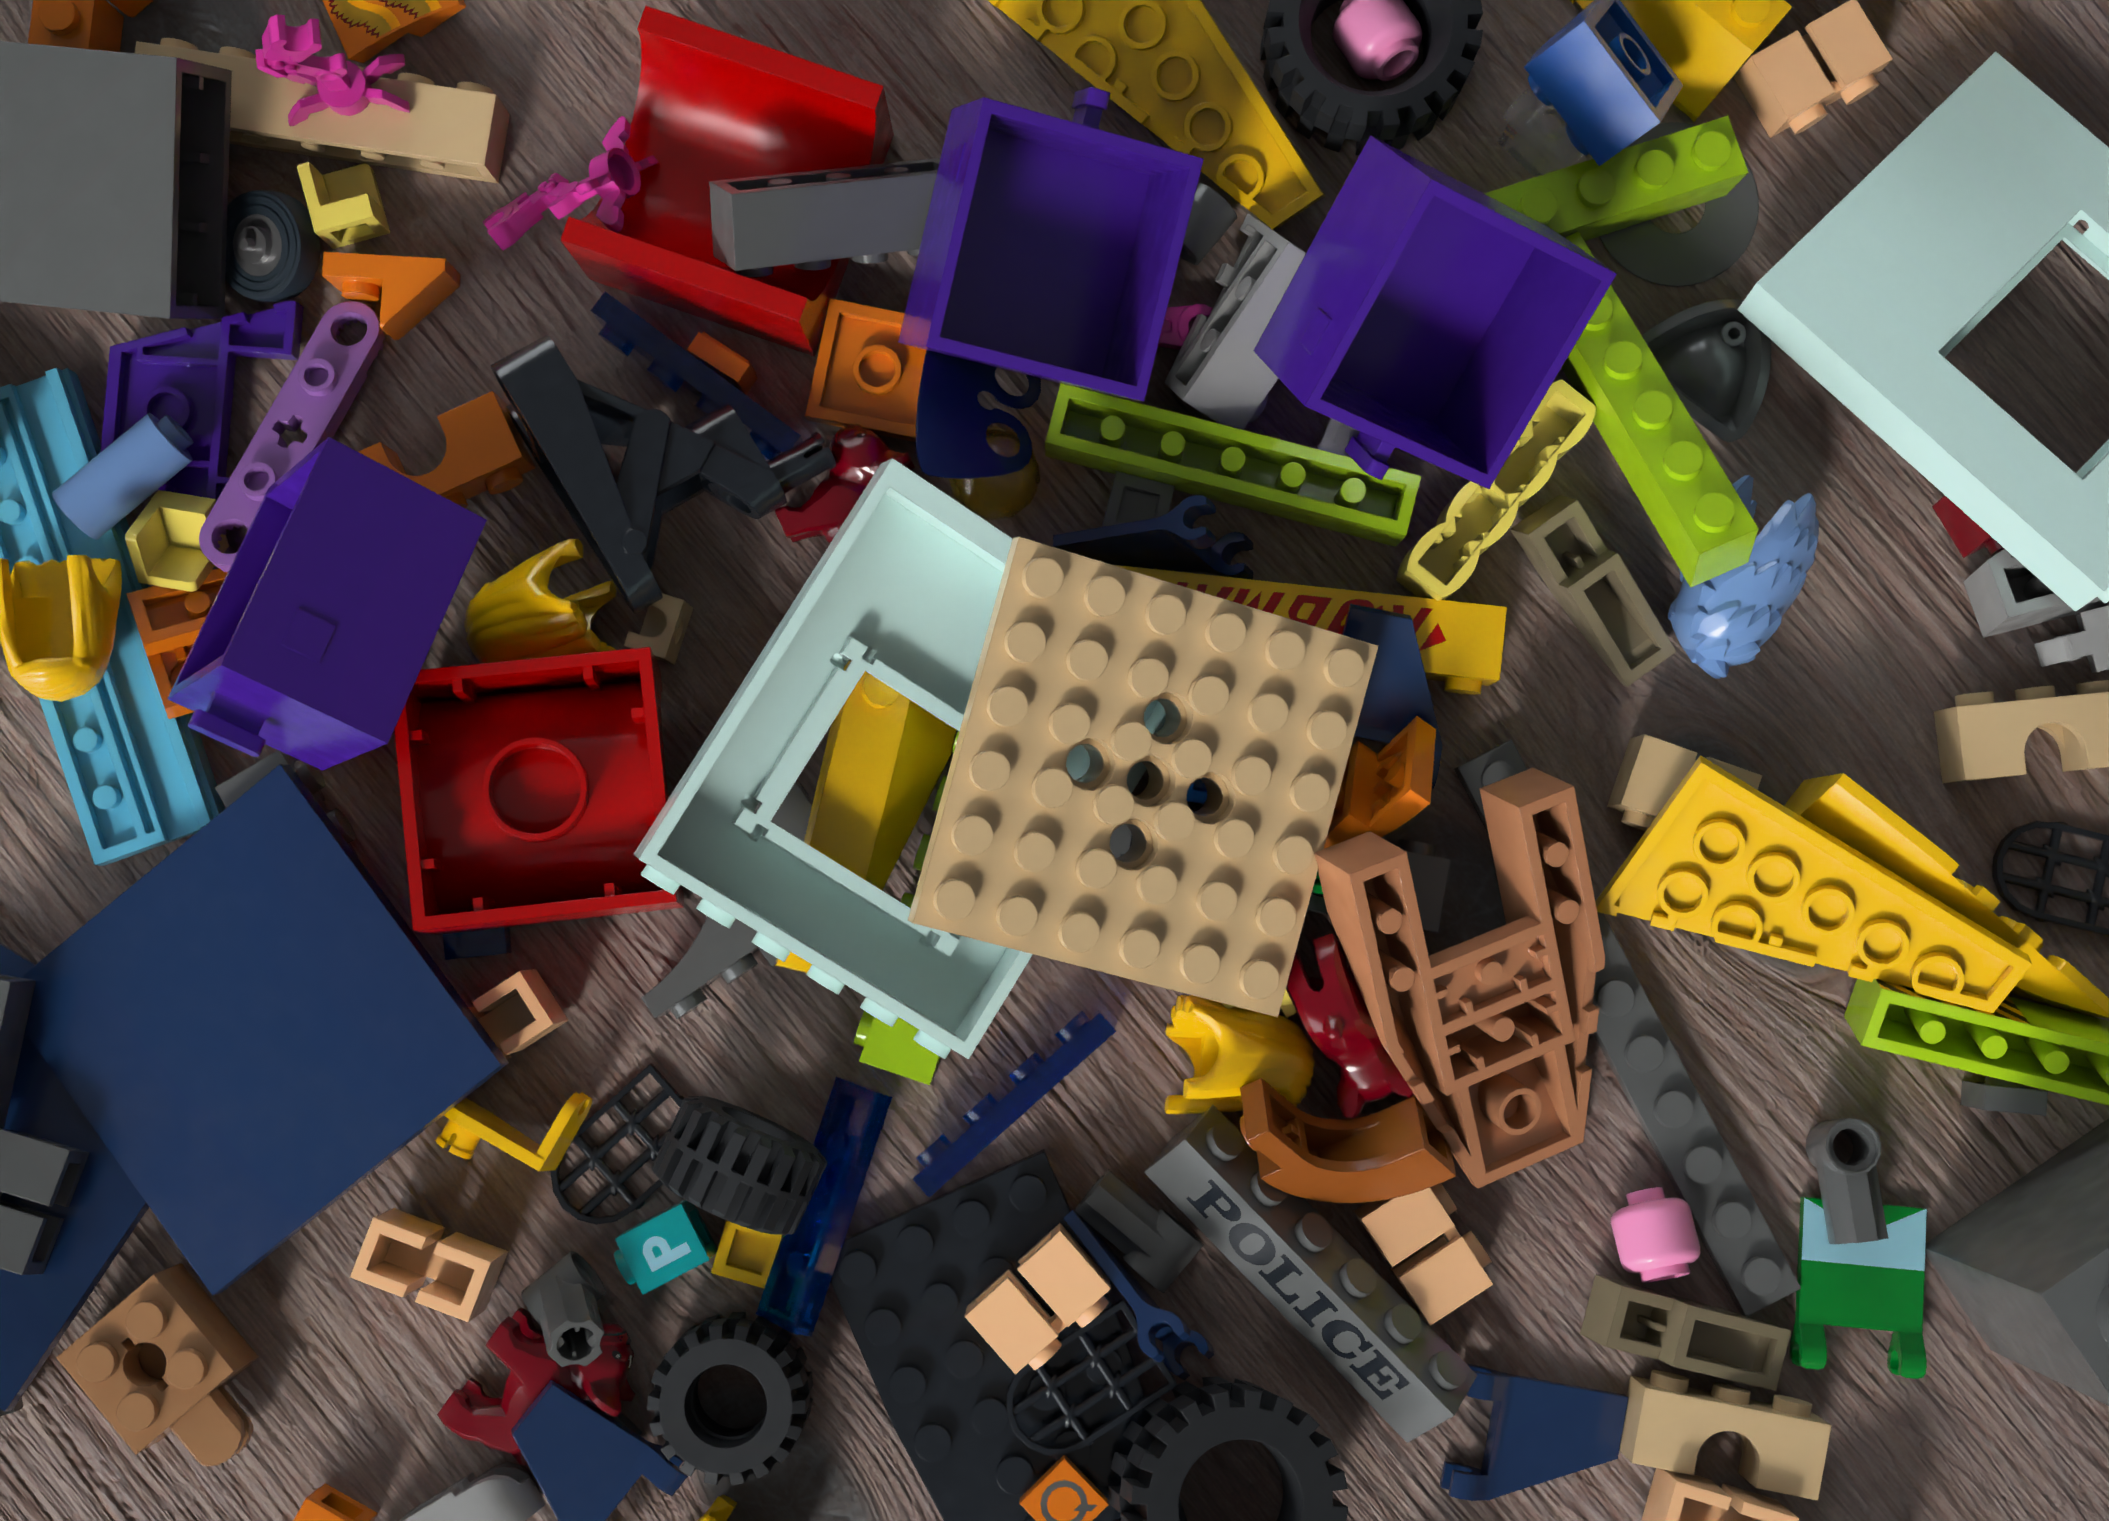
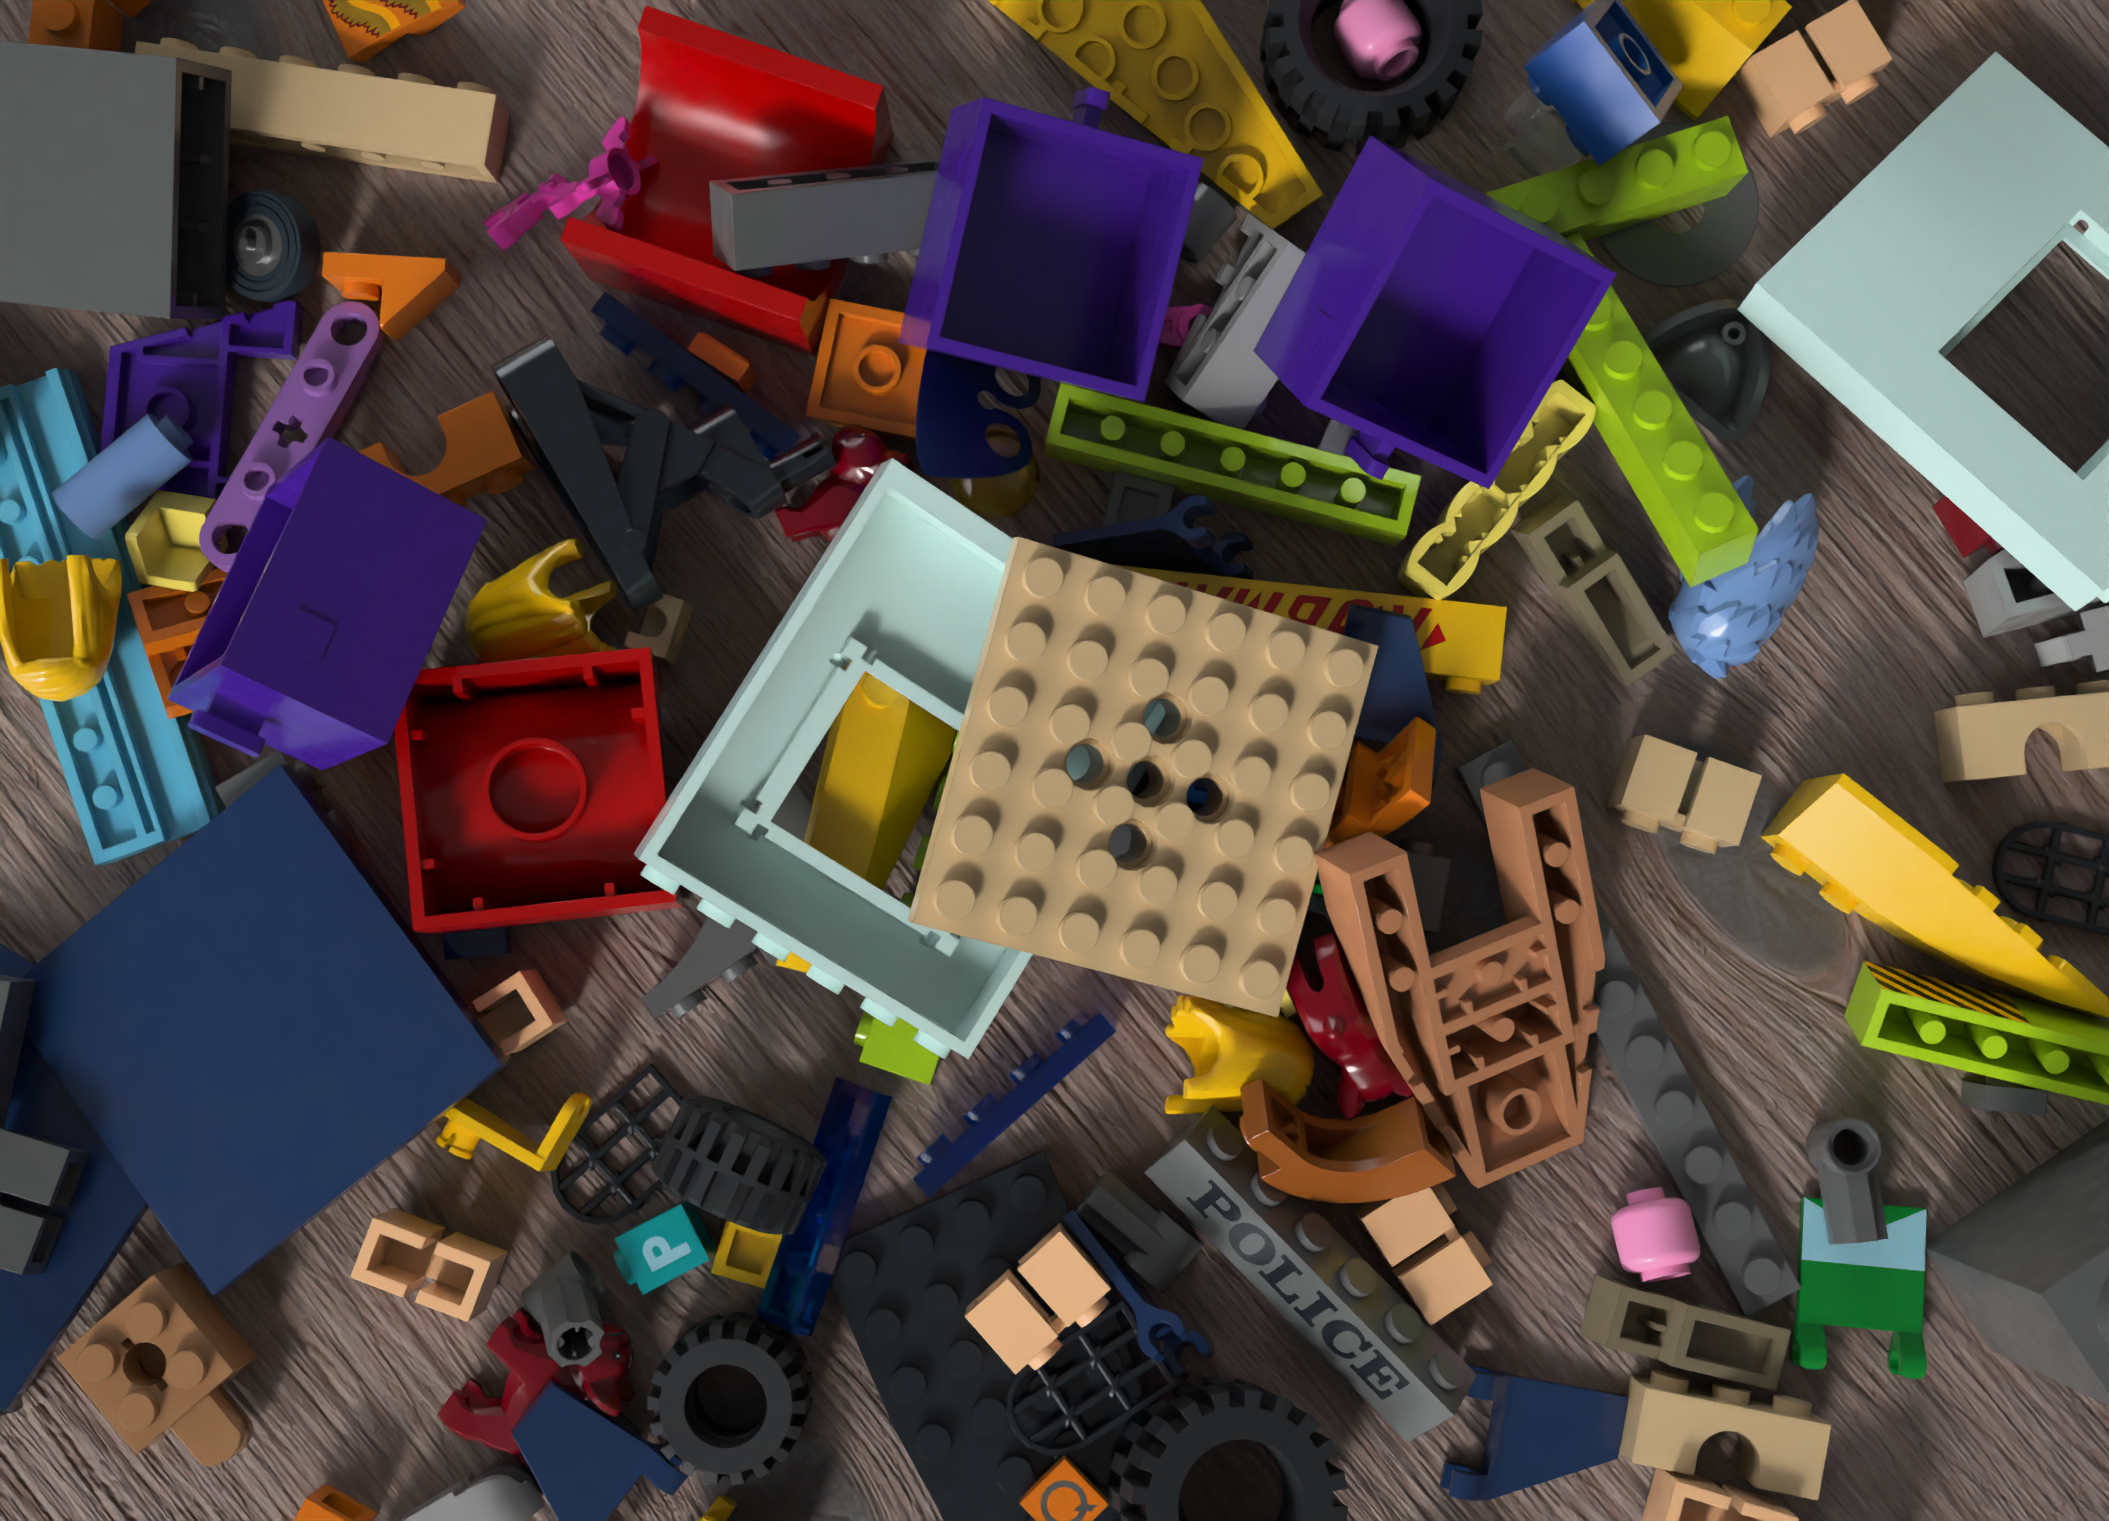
(339, 82): dark pink piece -> none
(343, 204): light yellow panel -> none
(1781, 887): yellow wing -> none

